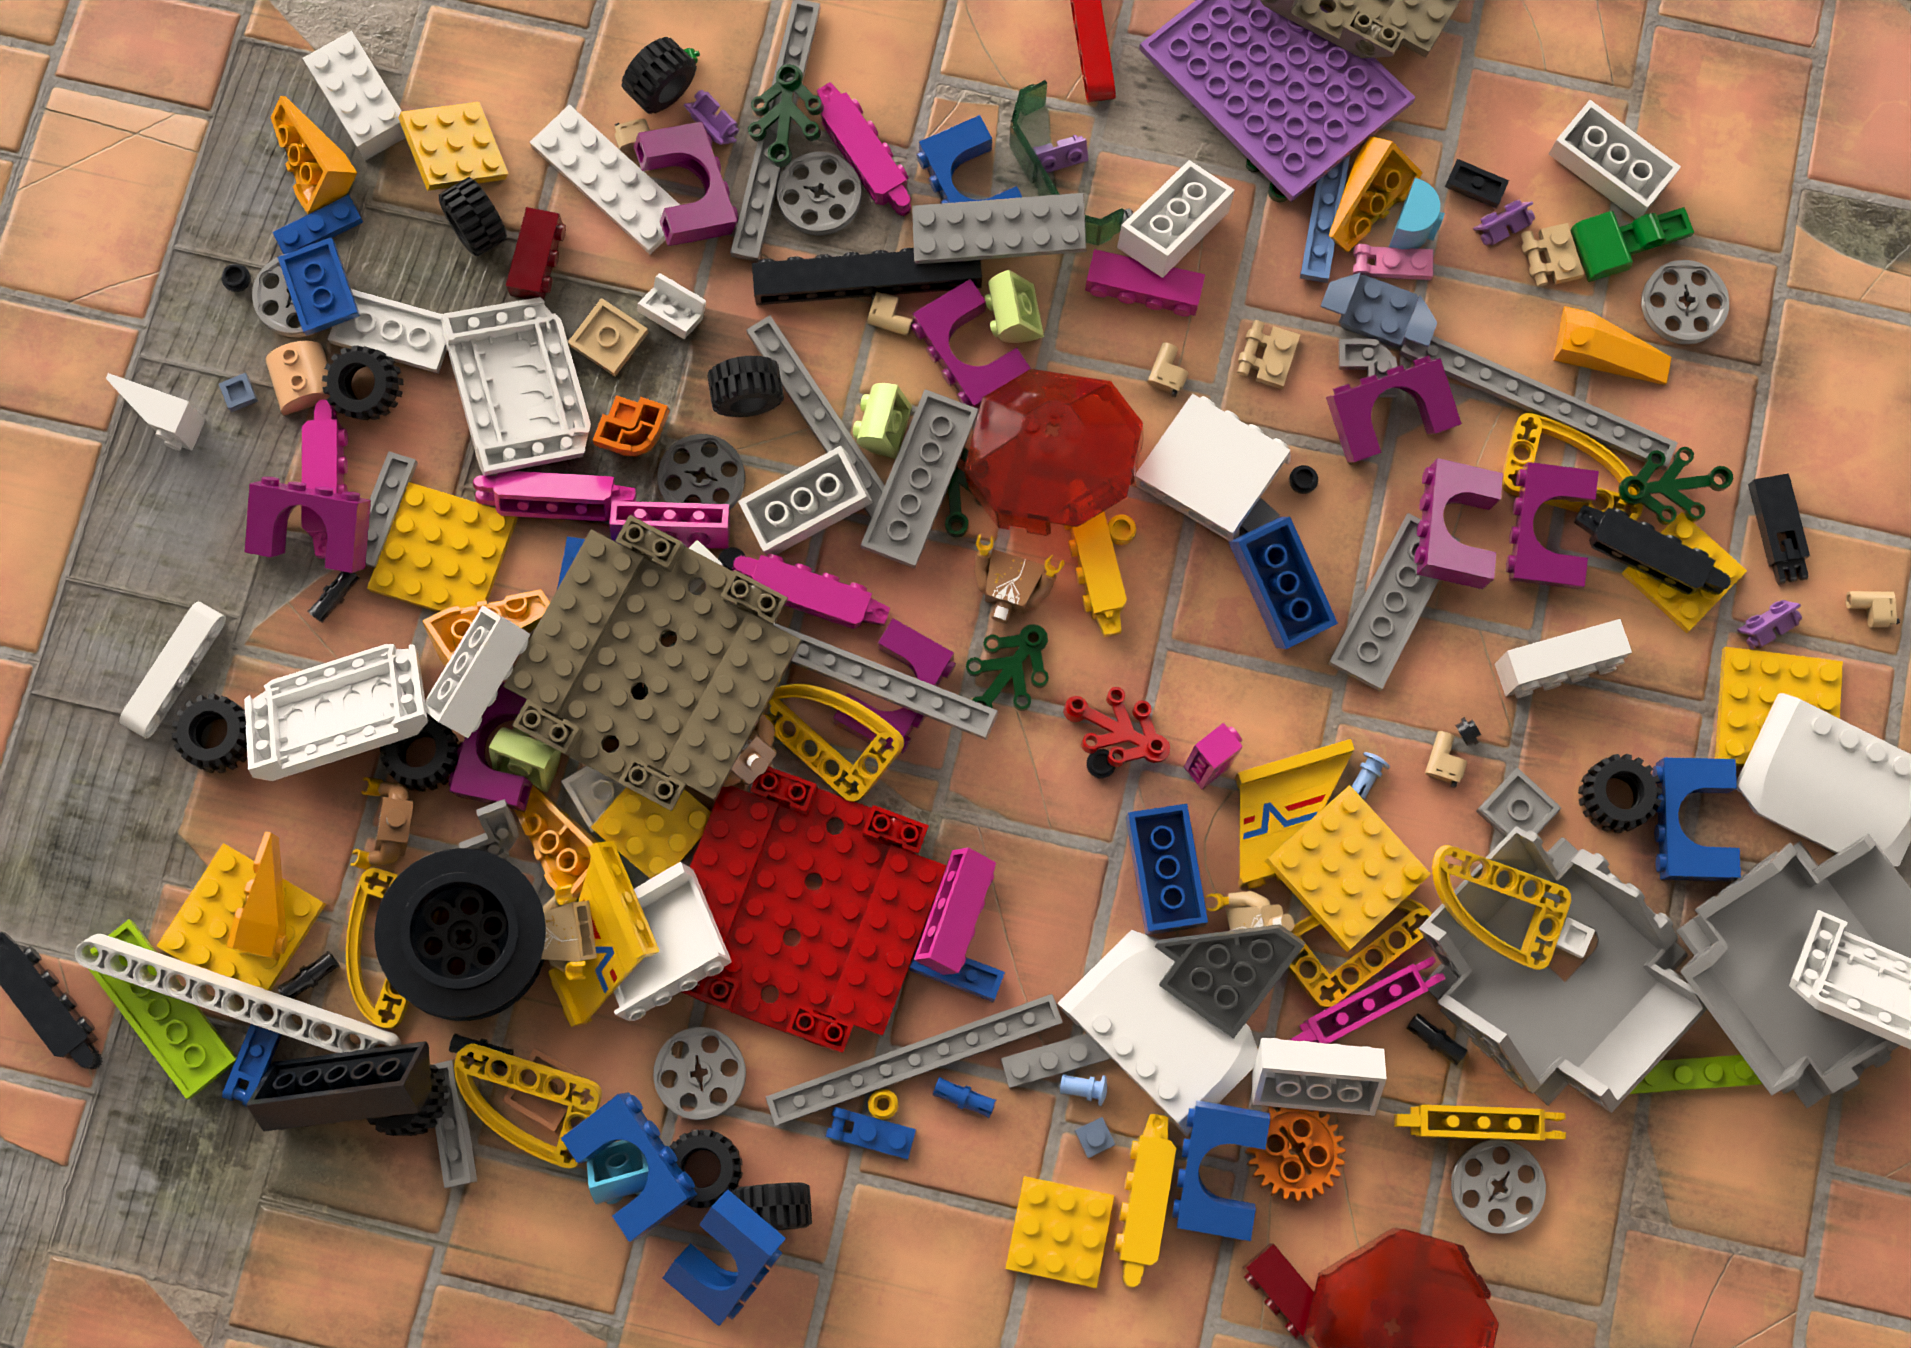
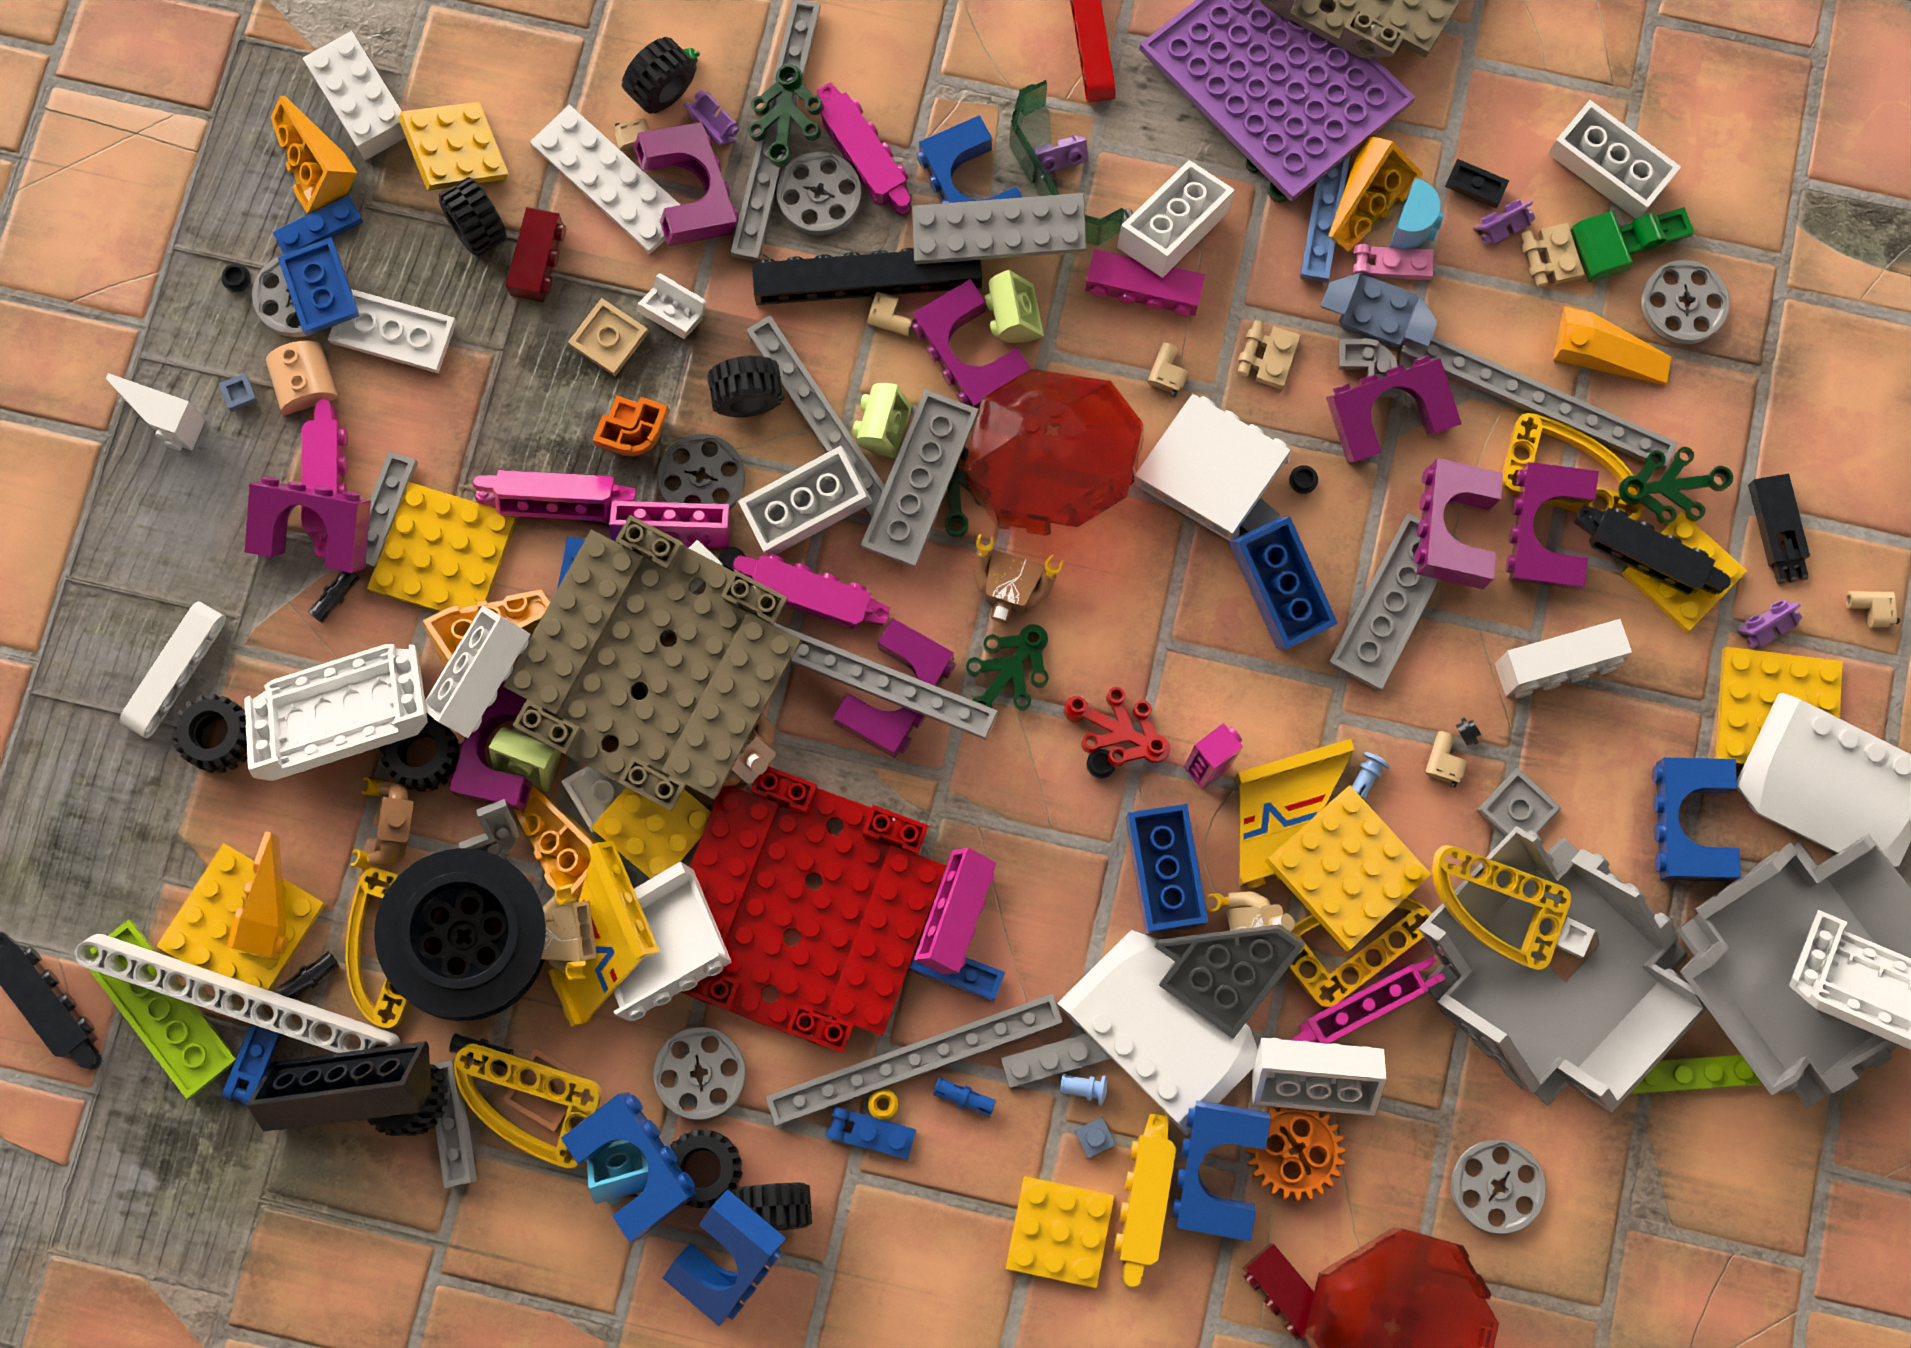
(340, 380): black tyre -> none
(517, 385): white slope -> none
(824, 750): yellow beam -> none
(1098, 573): yellow hinge -> none
(1122, 529): yellow tile -> none
(1436, 1039): black pin -> none
(1480, 1123): yellow hinge -> none
(1641, 783): black tyre -> none

